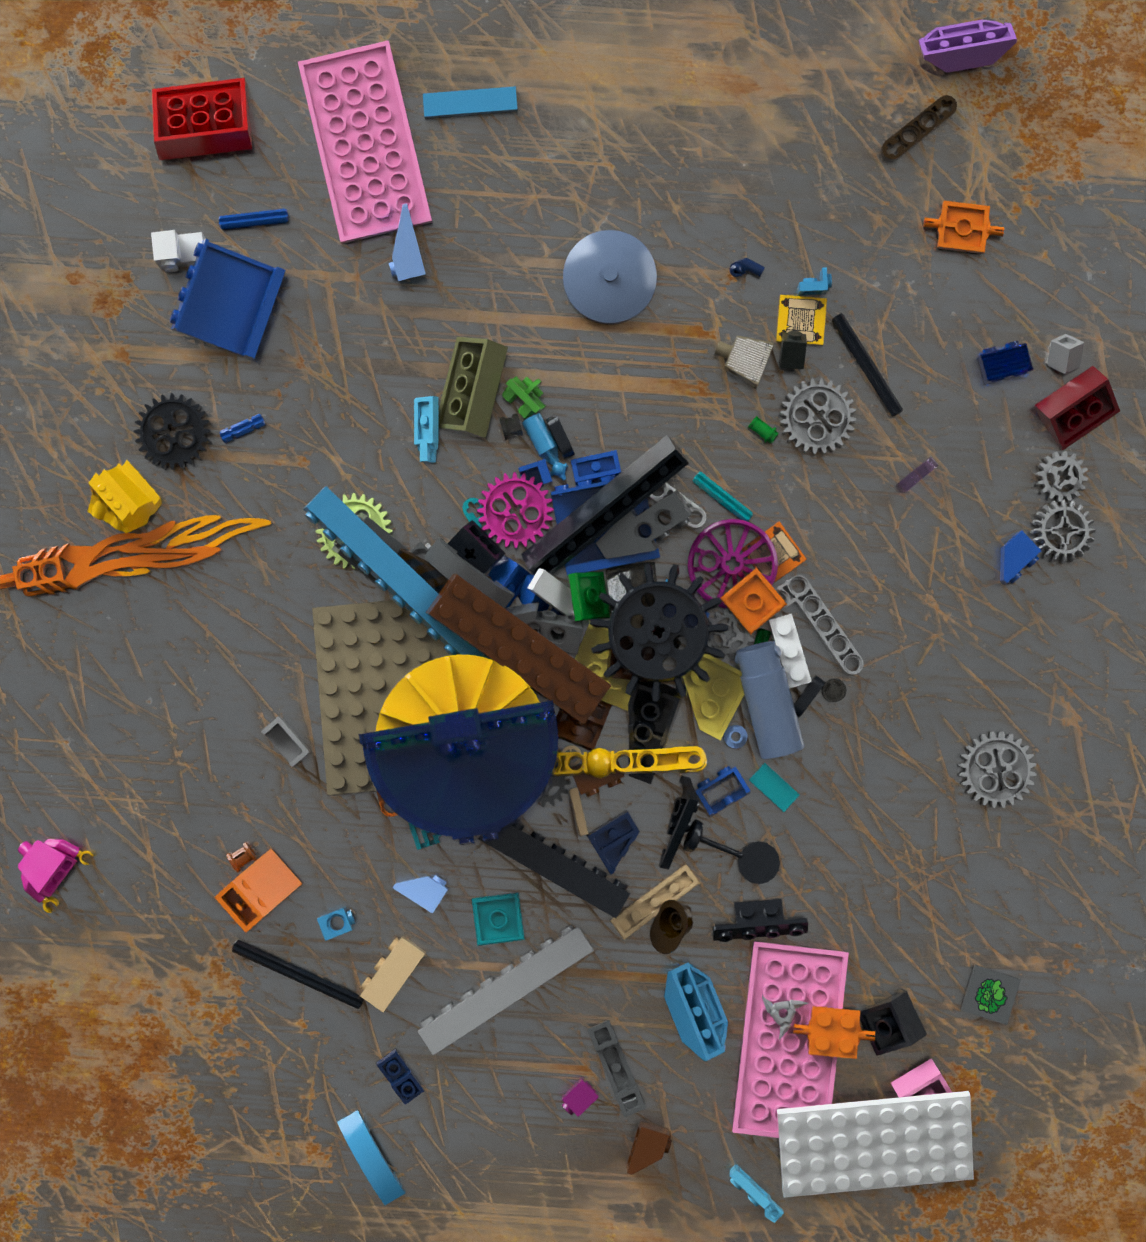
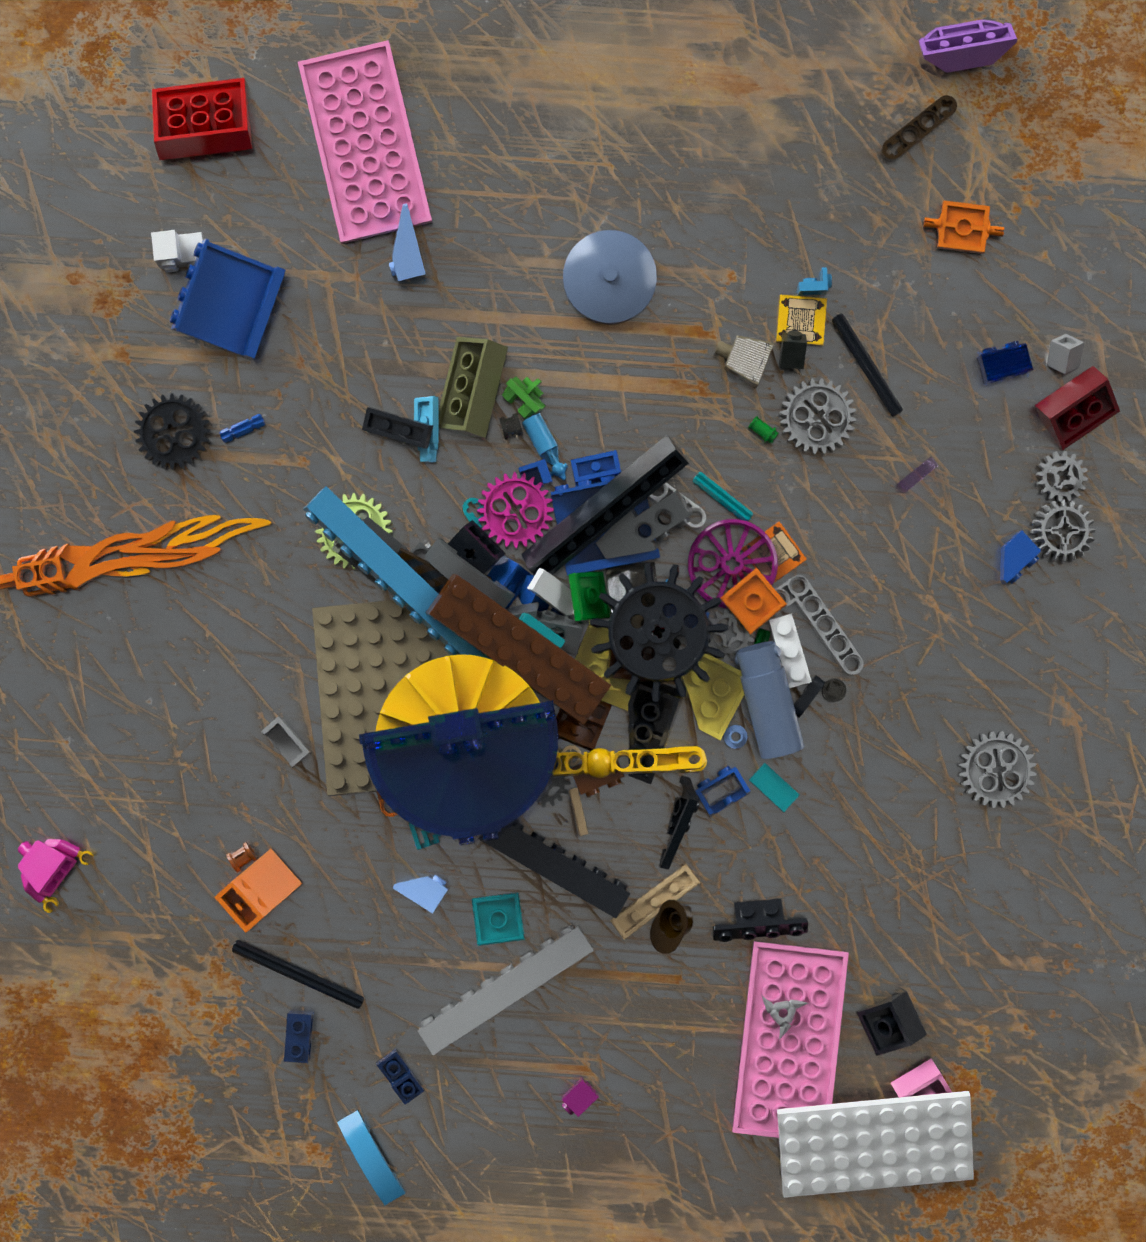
(122, 498): yellow slope -> none
(253, 219): blue axle -> none
(298, 1036): none -> dark blue brick
(328, 930): dark azure brick -> none
(391, 973): tan brick -> none
(397, 427): none -> black plate
(470, 102): dark azure tile -> none
(542, 629): none -> teal tile
(560, 436): black beam -> none
(614, 839): dark blue wing -> none
(616, 1068): dark grey slope -> none
(648, 1146): reddish brown slope -> none
(696, 1011): dark azure wedge -> none
(745, 266): dark blue arm -> none
(756, 862): black piece -> none
(757, 1194): medium azure hinge -> none
(834, 1032): orange plate -> none
(990, 994): dark grey tile -> none

